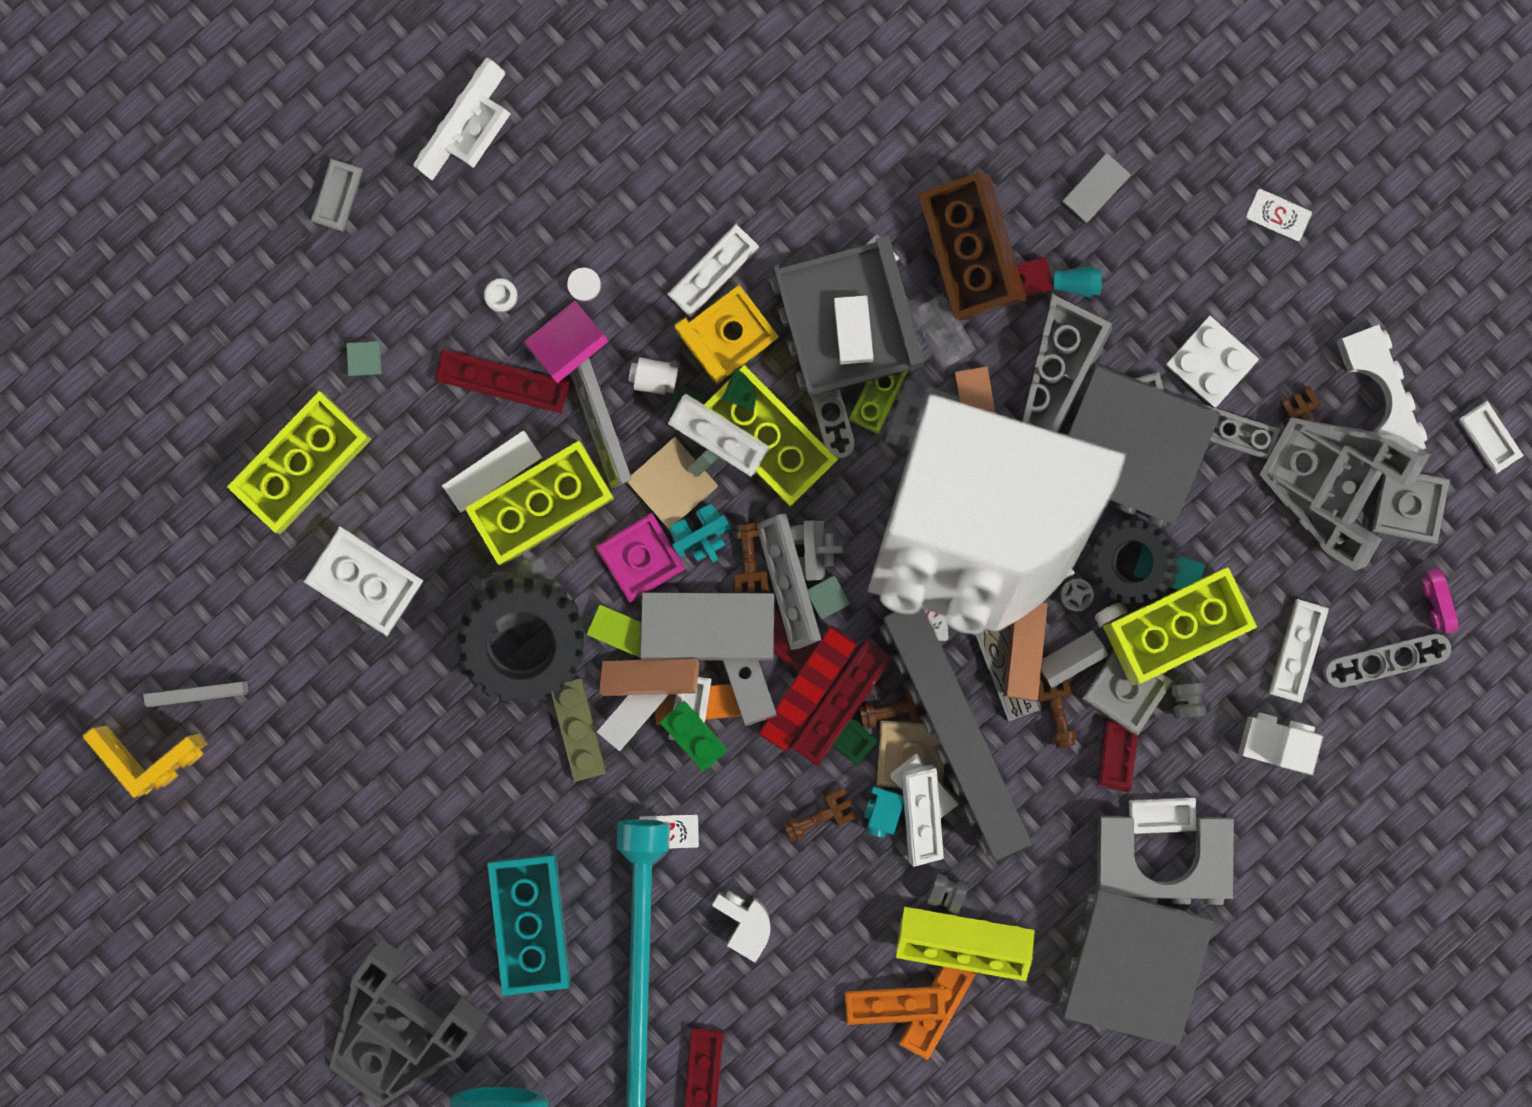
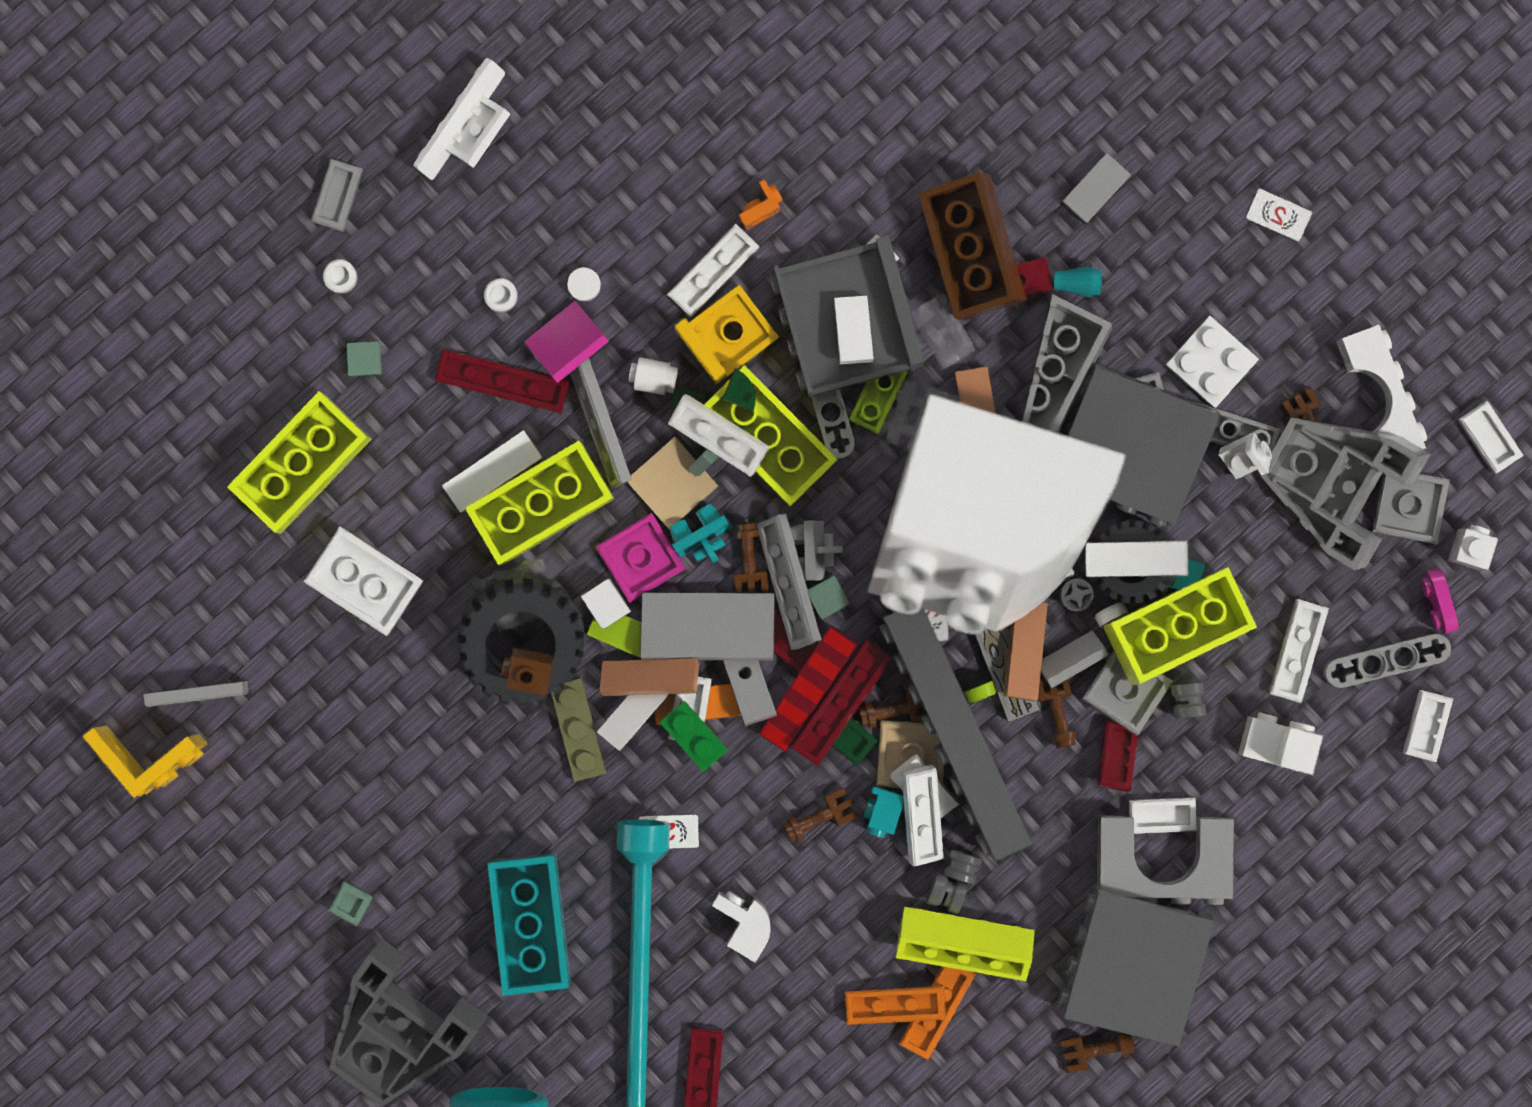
(340, 276): none -> white tile
(350, 903): none -> sand green tile
(527, 671): none -> reddish brown brick
(606, 603): none -> white panel
(758, 211): none -> orange bracket
(962, 866): none -> dark grey wheel
(980, 692): none -> lime tile
(1081, 1052): none -> reddish brown hinge
(1136, 559): none -> white tile
(1246, 456): none -> white bracket
(1427, 725): none -> white plate
(1473, 548): none -> white brick

